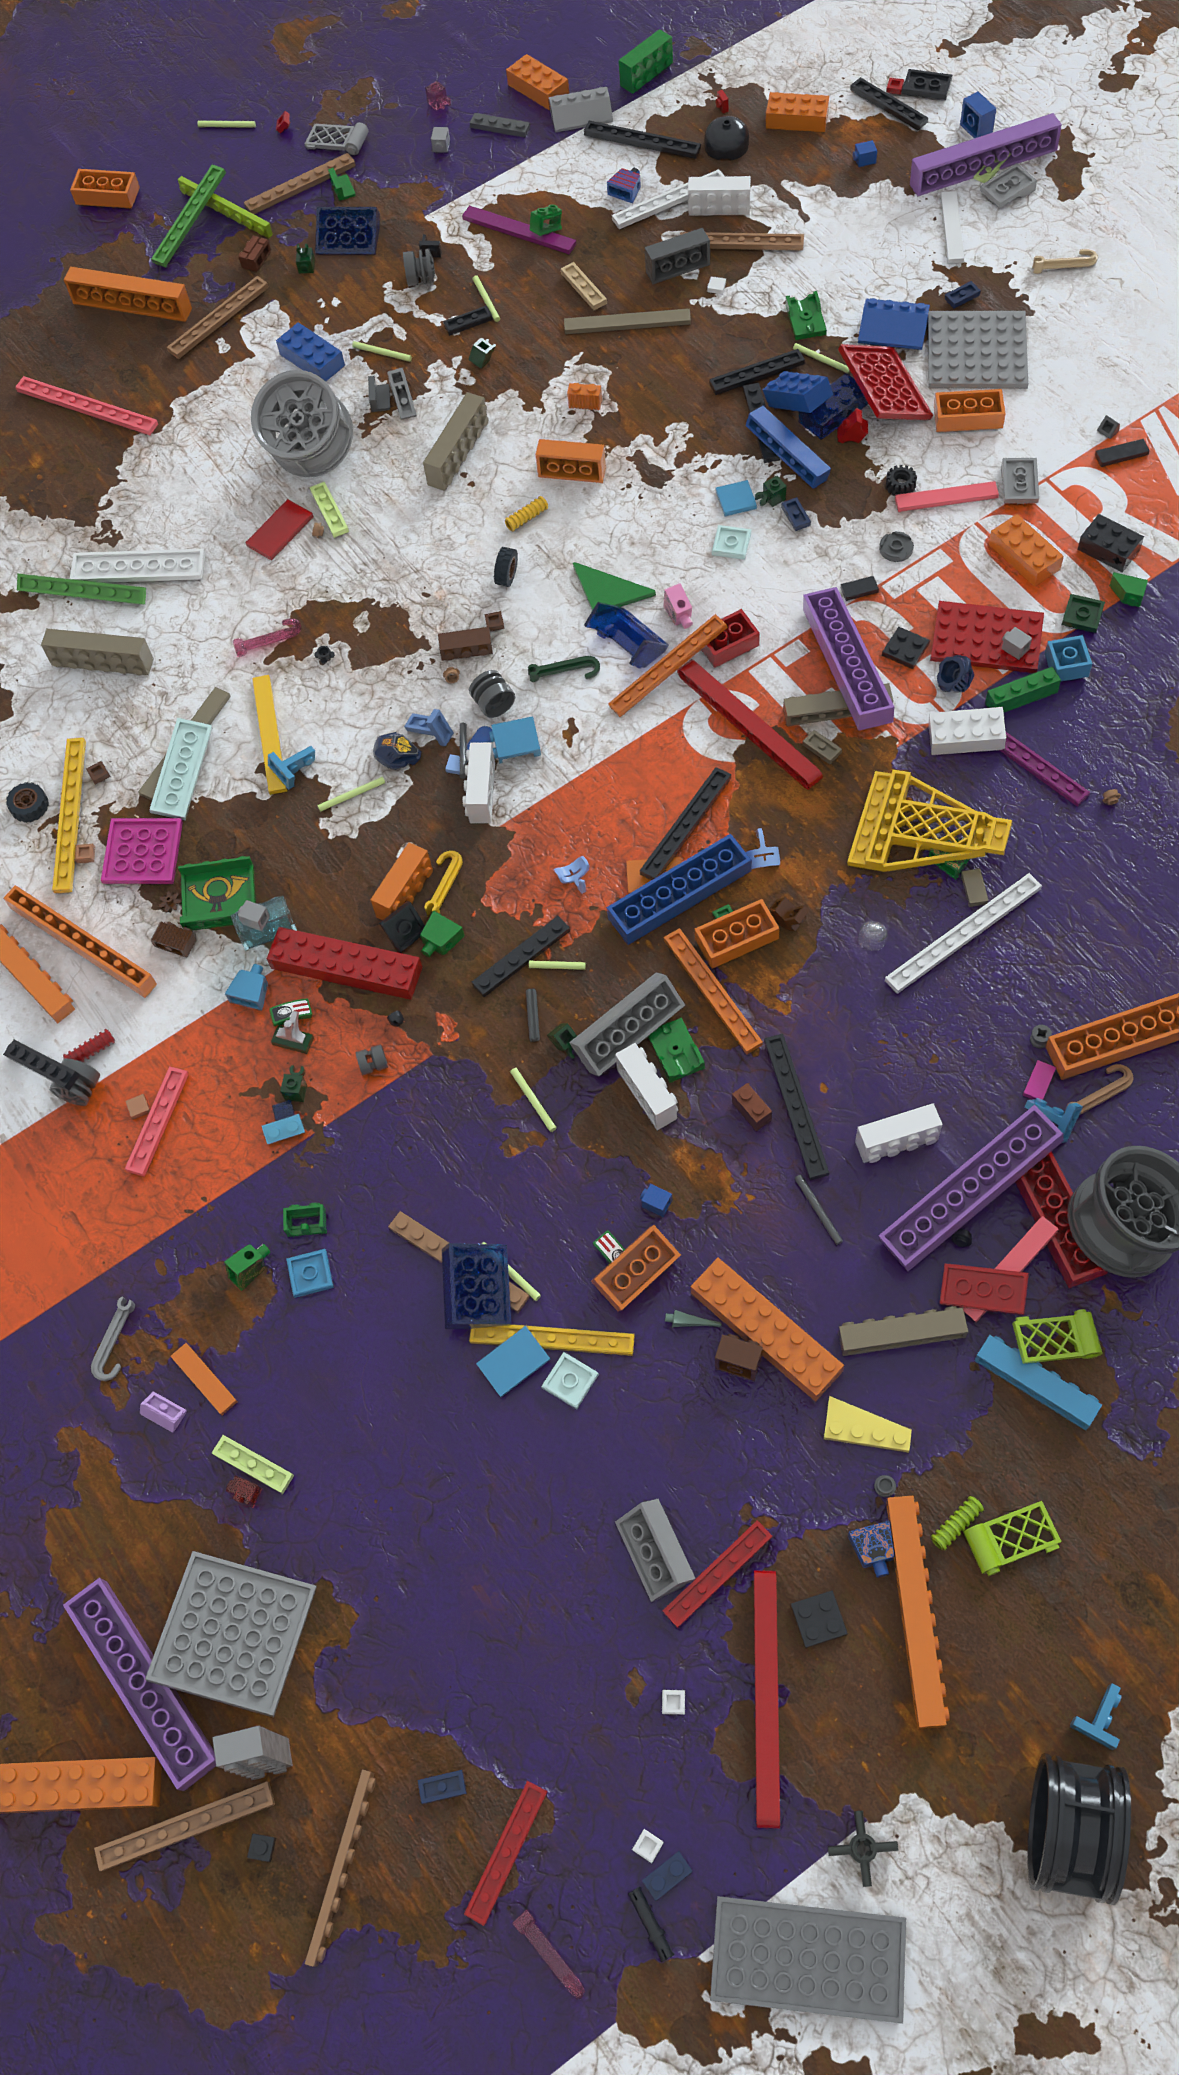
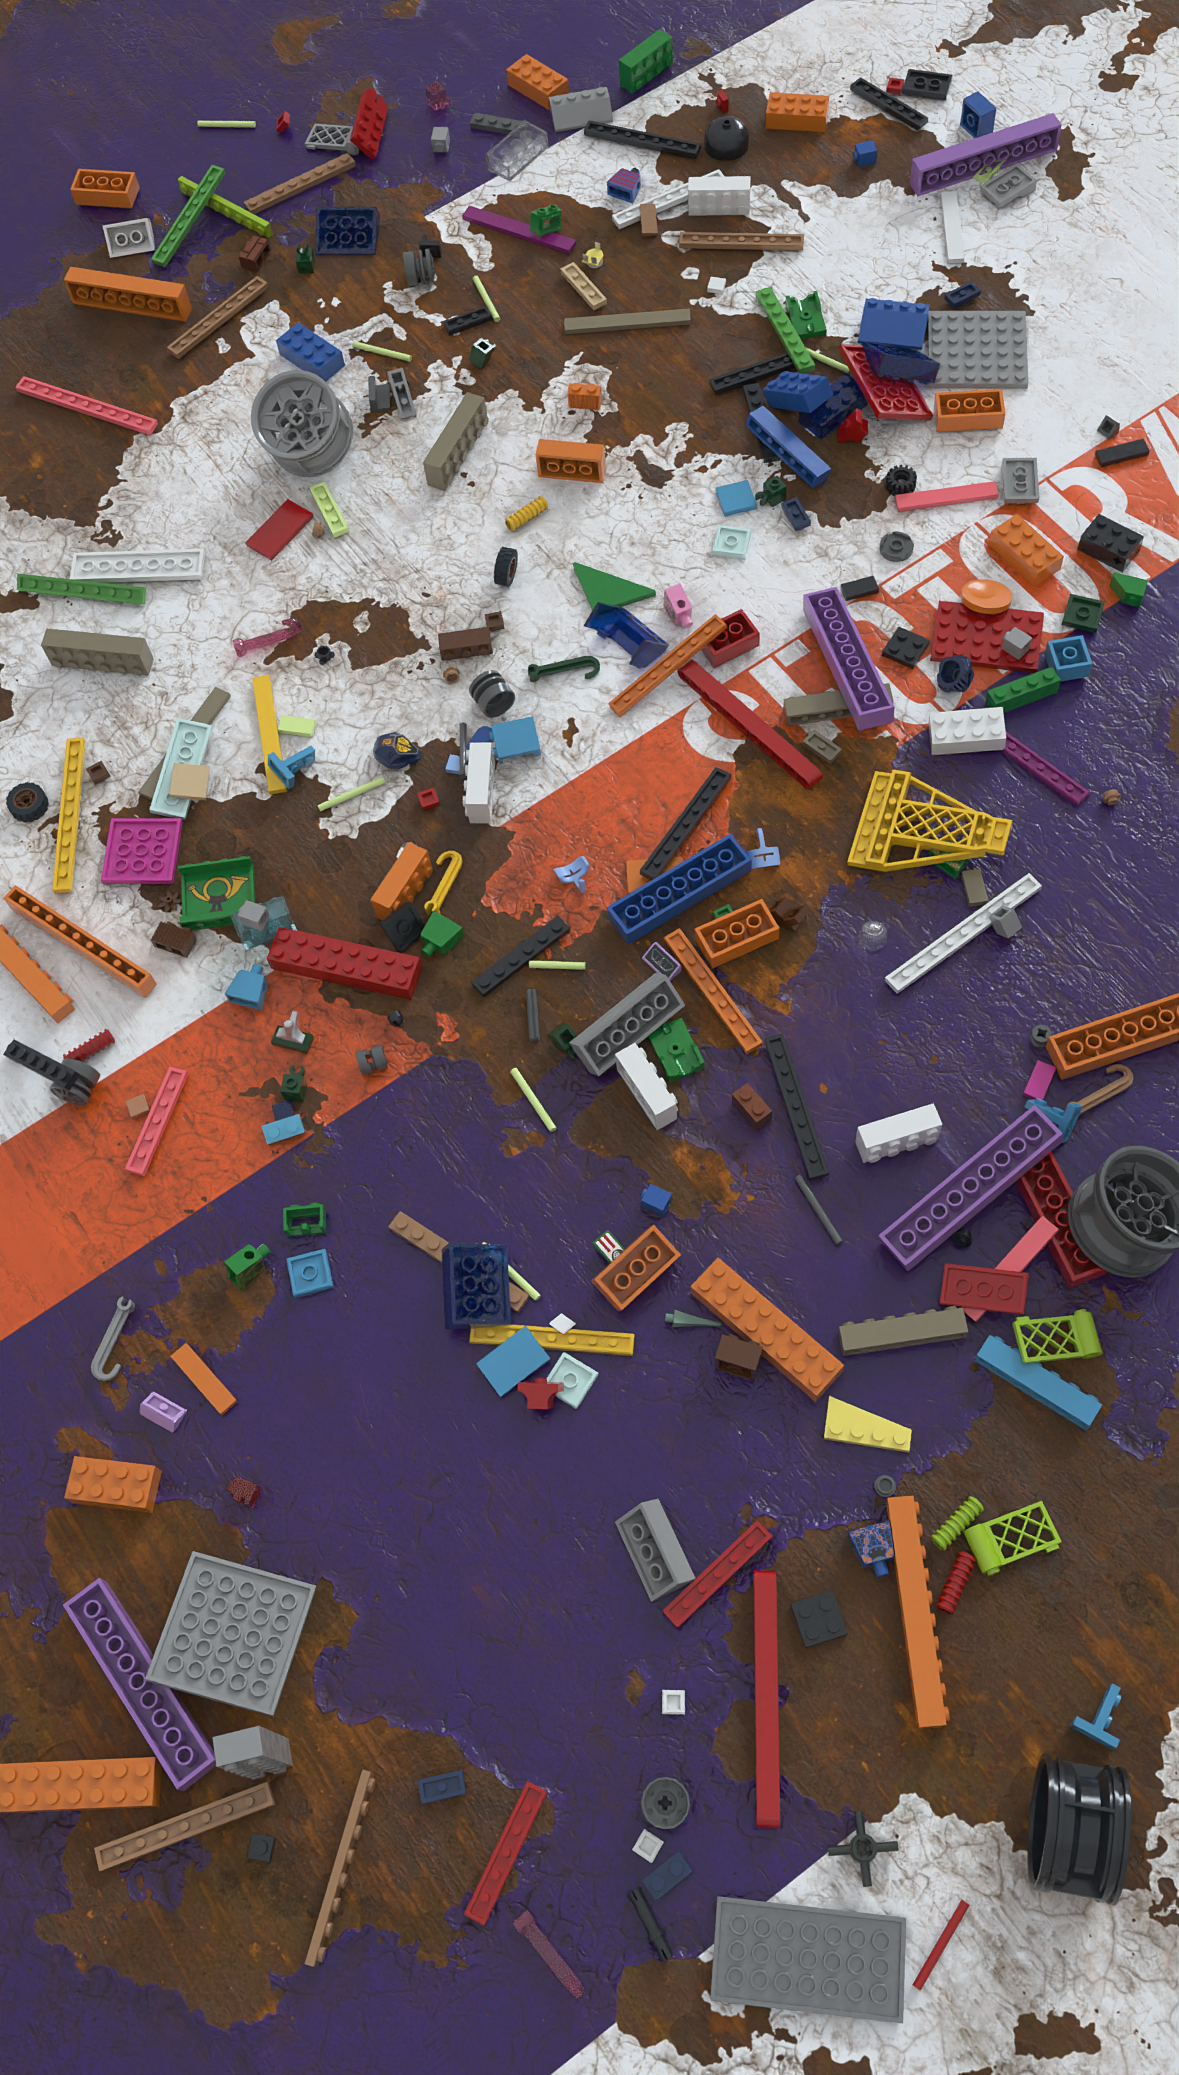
(84, 853): nougat tile -> none
(113, 1484): none -> orange brick
(129, 237): none -> white slope
(189, 781): none -> tan tile
(252, 1464): yellowish green plate -> none
(283, 1012): slope -> none
(297, 726): none -> yellowish green tile
(341, 185): green panel -> none
(369, 123): none -> red plate
(428, 799): none -> red plate
(431, 725): medium blue bracket -> none
(517, 150): none -> clear brick
(540, 1393): none -> red brick
(562, 1323): none -> white sticker
(594, 257): none -> piece
(648, 219): none -> medium nougat tile
(662, 961): none -> slope
(675, 1812): none -> dark grey wheel
(677, 255): dark grey brick -> none
(785, 330): none -> bright green plate
(900, 363): none -> clear blue slope
(940, 1945): none -> red bar
(956, 1582): none -> red piece
(986, 596): none -> orange piece
(1005, 921): none -> light grey brick
(1041, 263): tan piece -> none

